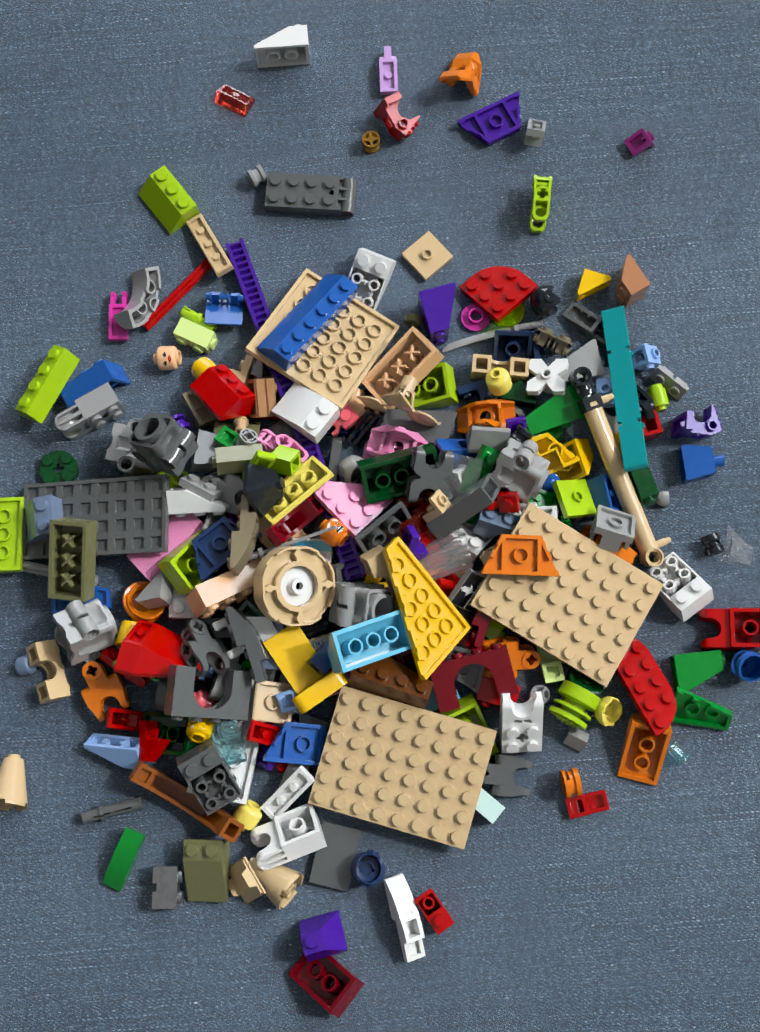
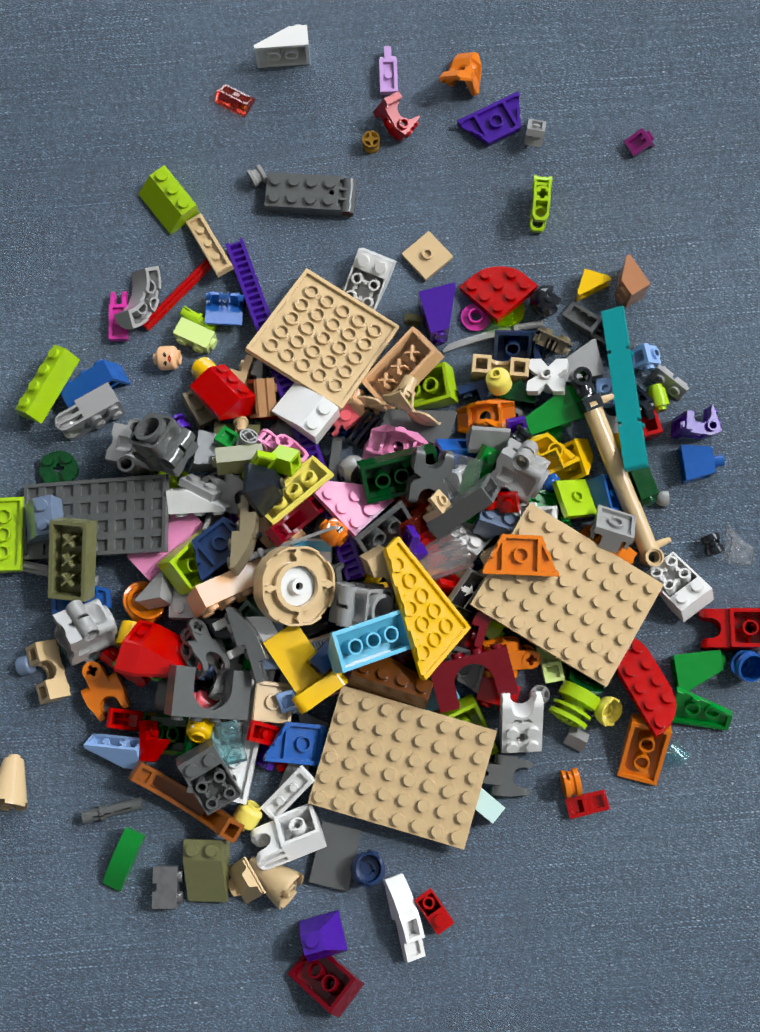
(308, 320): blue slope -> none

